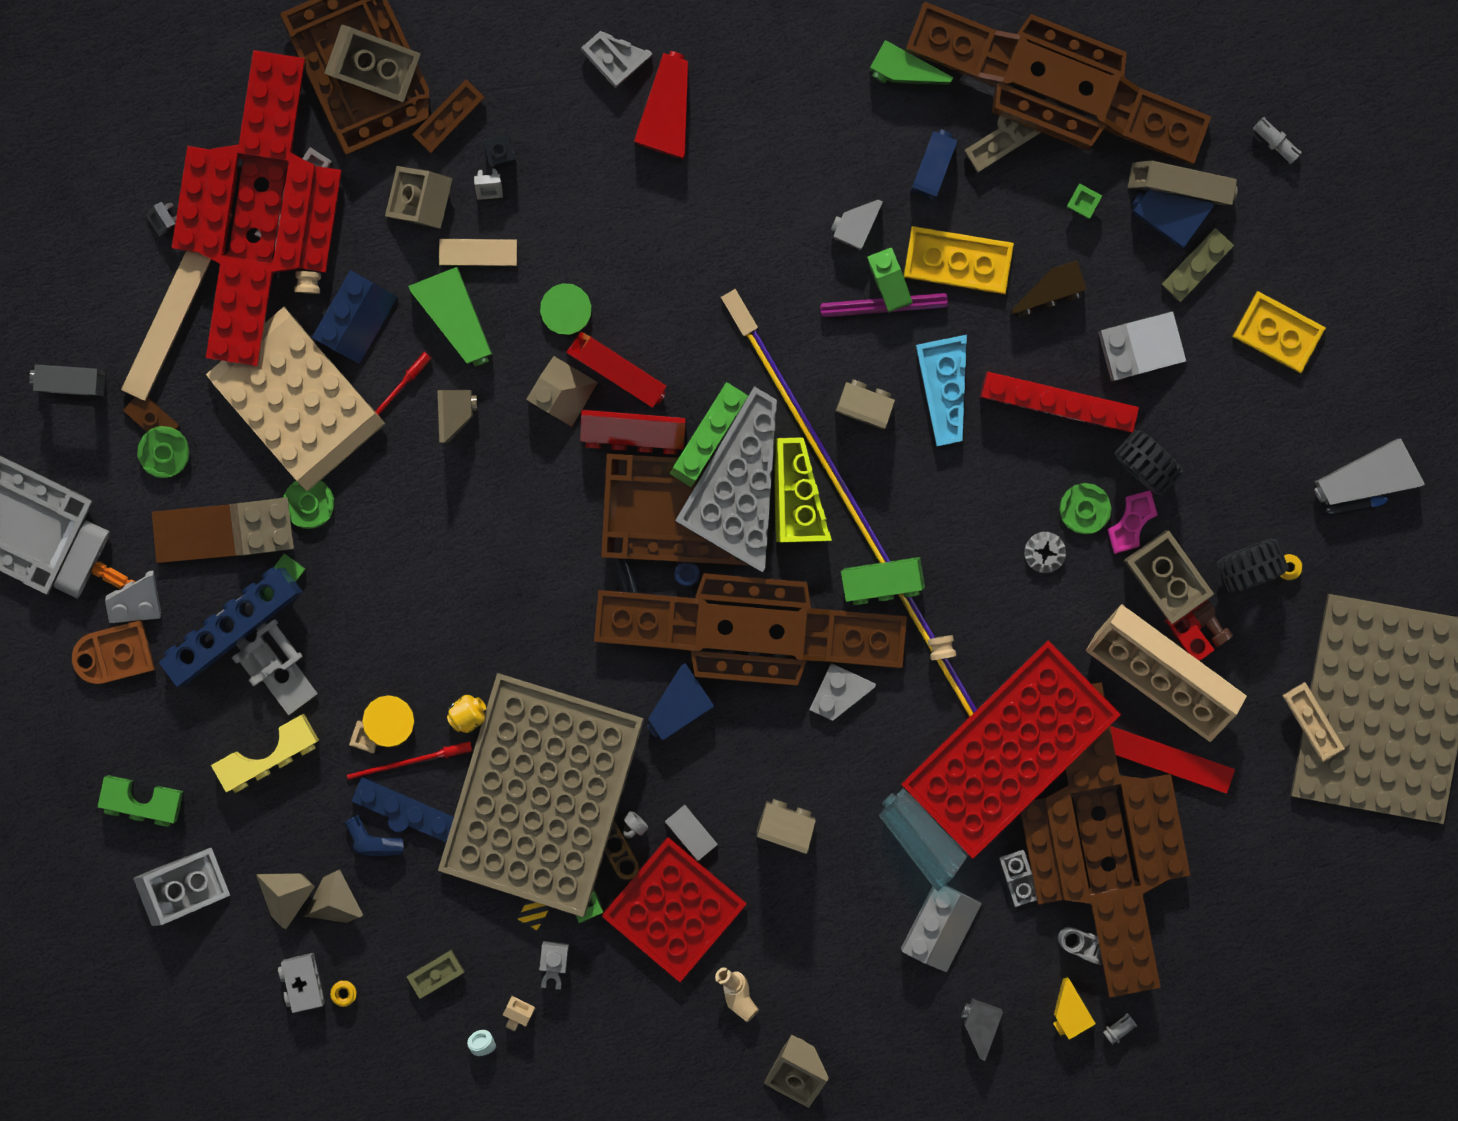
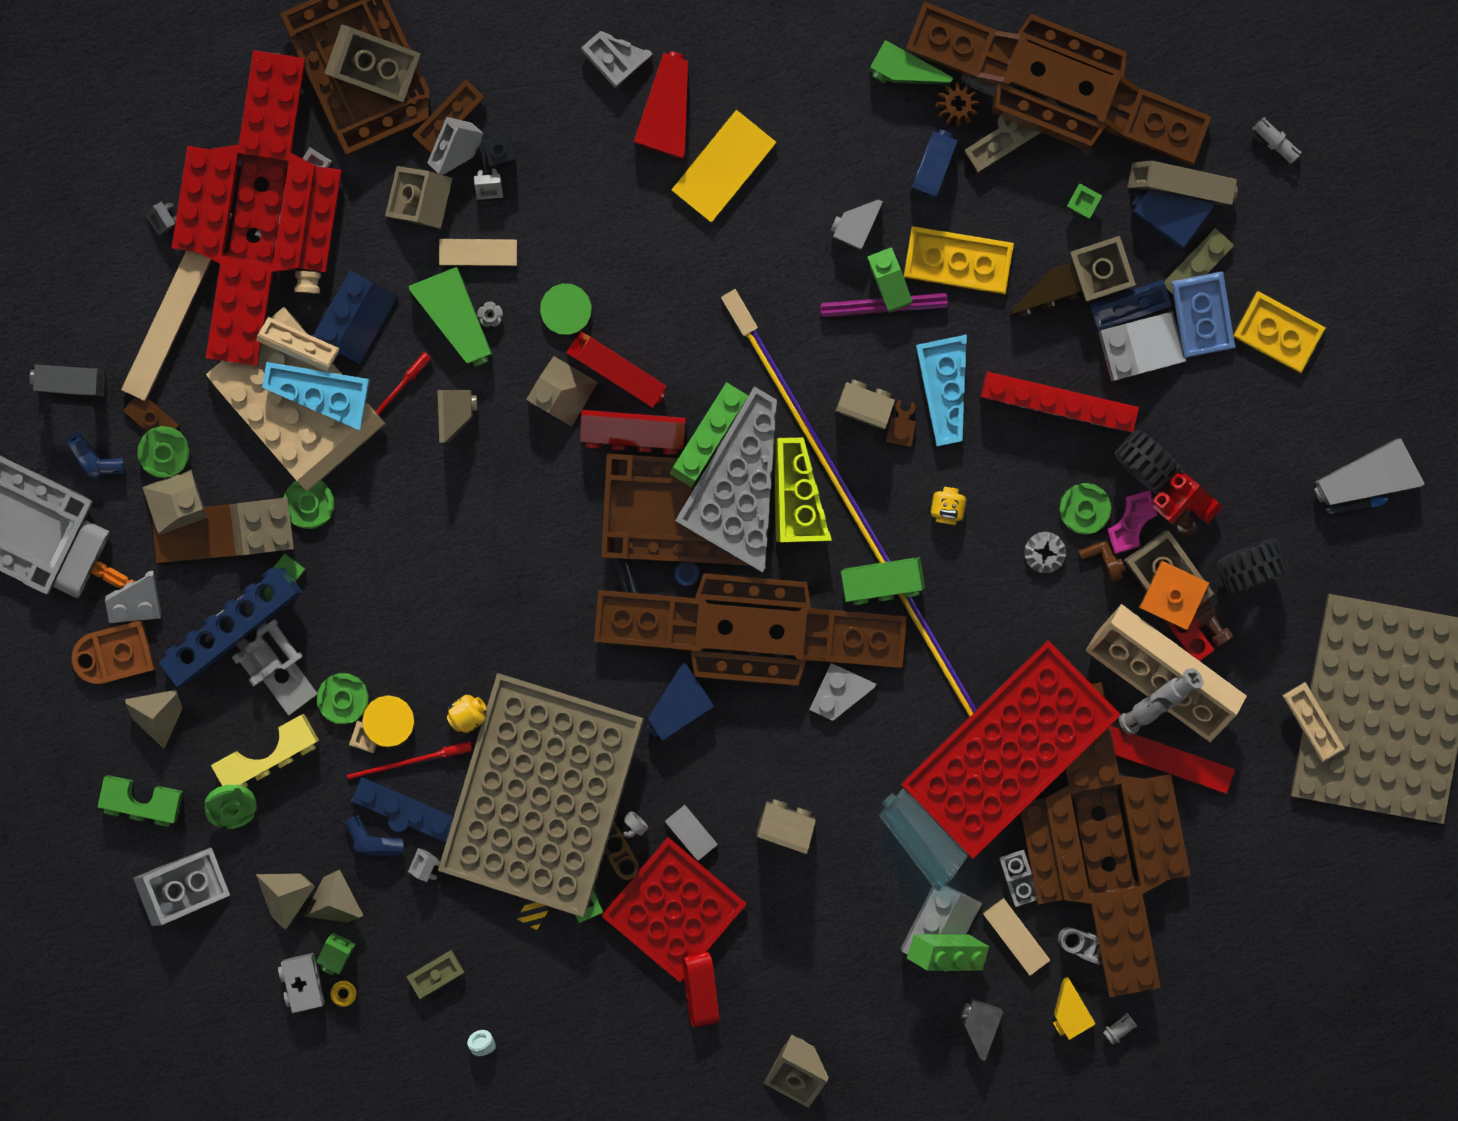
(89, 460): none -> dark blue arm
(156, 714): none -> dark tan slope
(175, 502): none -> dark tan slope
(230, 806): none -> bright green tile
(297, 344): none -> tan tile
(325, 392): none -> medium azure wing
(335, 954): none -> bright green slope
(342, 698): none -> bright green tile
(423, 865): none -> light grey tile
(454, 145): none -> light grey slope
(490, 321): none -> light grey plate
(517, 1012): tan tile -> none
(553, 961): light grey brick -> none
(700, 989): none -> red beam
(723, 166): none -> yellow tile
(737, 993): tan arm -> none
(901, 428): none -> reddish brown plate
(941, 647): tan wheel -> none
(947, 952): none -> bright green brick
(948, 506): none -> yellow head
(963, 98): none -> reddish brown gear
(1016, 936): none -> tan tile
(1103, 268): none -> dark tan slope
(1114, 567): none -> reddish brown plate
(1130, 305): none -> dark blue plate
(1161, 701): none -> light grey piece
(1174, 595): none -> orange plate
(1182, 498): none -> red hips
(1203, 314): none -> medium blue tile
(1297, 567): yellow plate -> none

